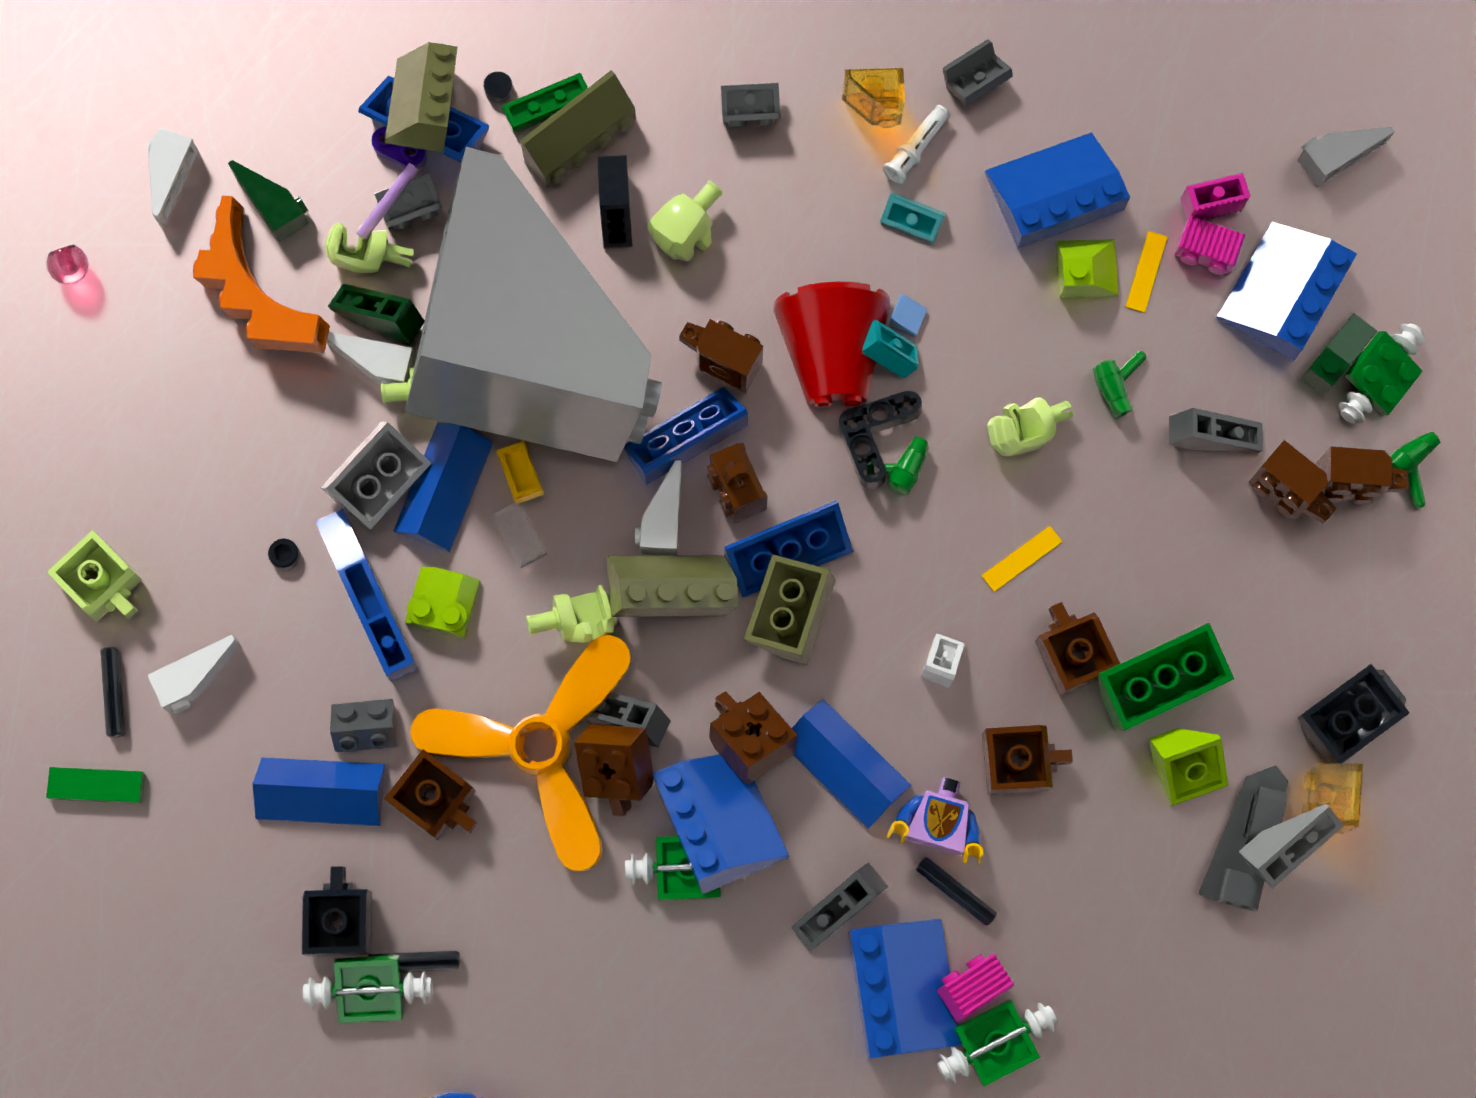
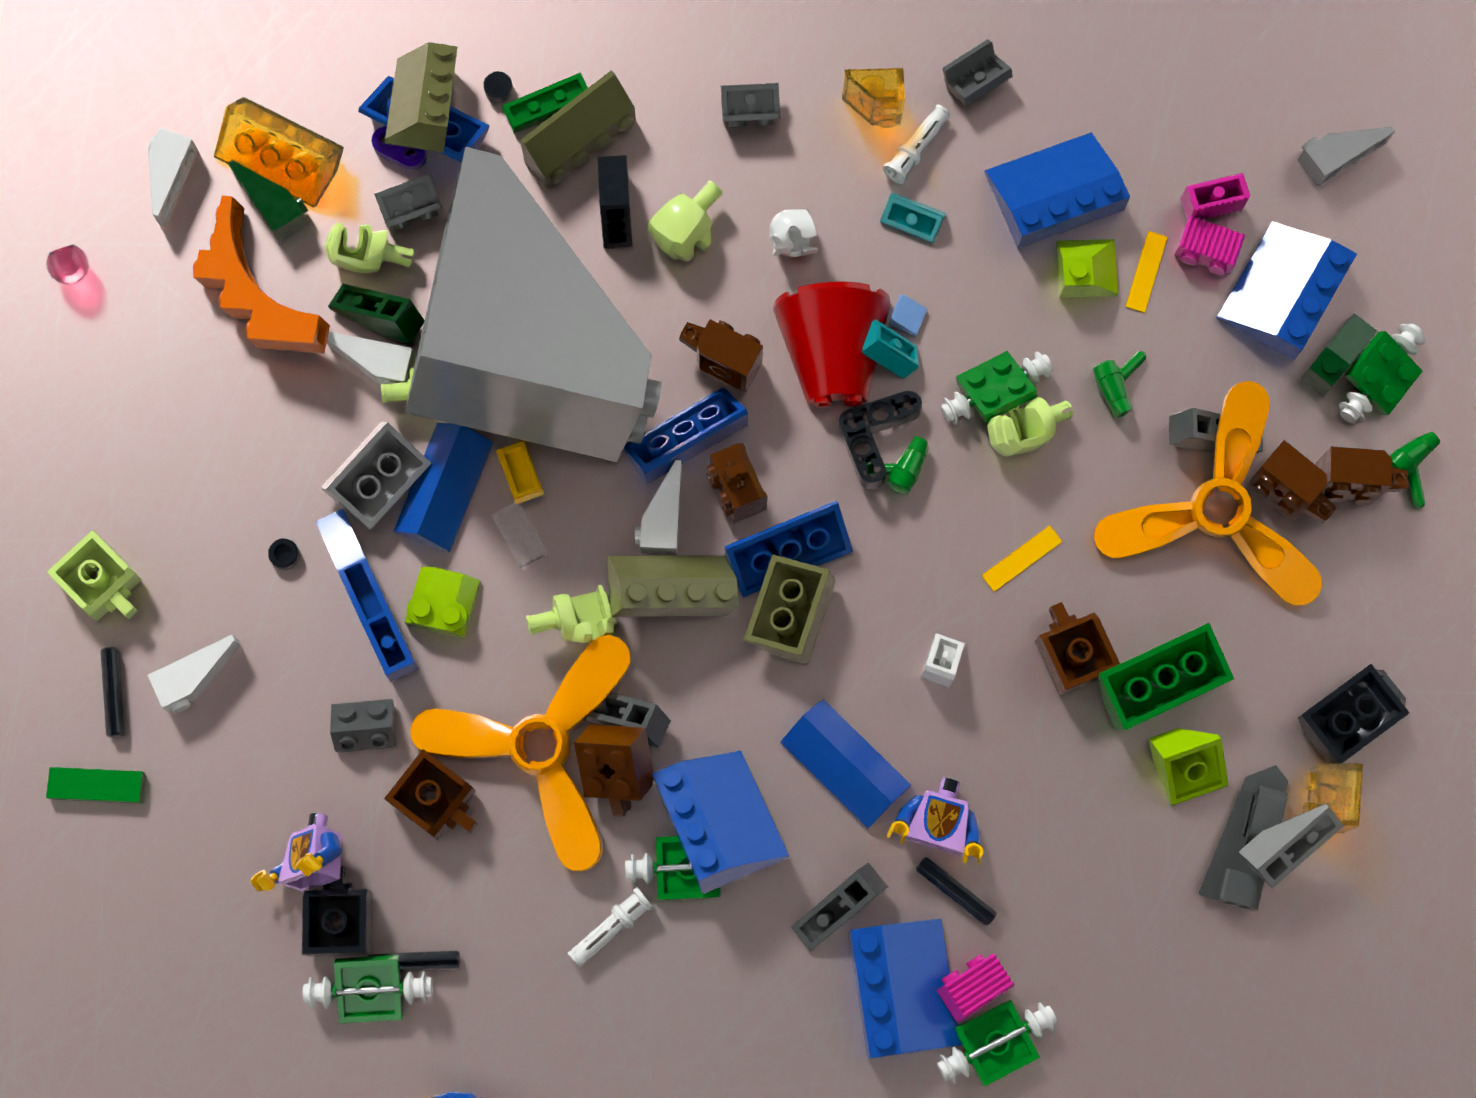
(278, 149): none -> clear yellow slope
(309, 860): none -> torso
(318, 791): blue slope -> none
(387, 201): lavender bar -> none
(581, 954): none -> white pin
(751, 736): reddish brown hinge -> none
(792, 232): none -> white helmet
(996, 386): none -> green plate
(1032, 746): reddish brown hinge -> none
(1267, 552): none -> light orange piece

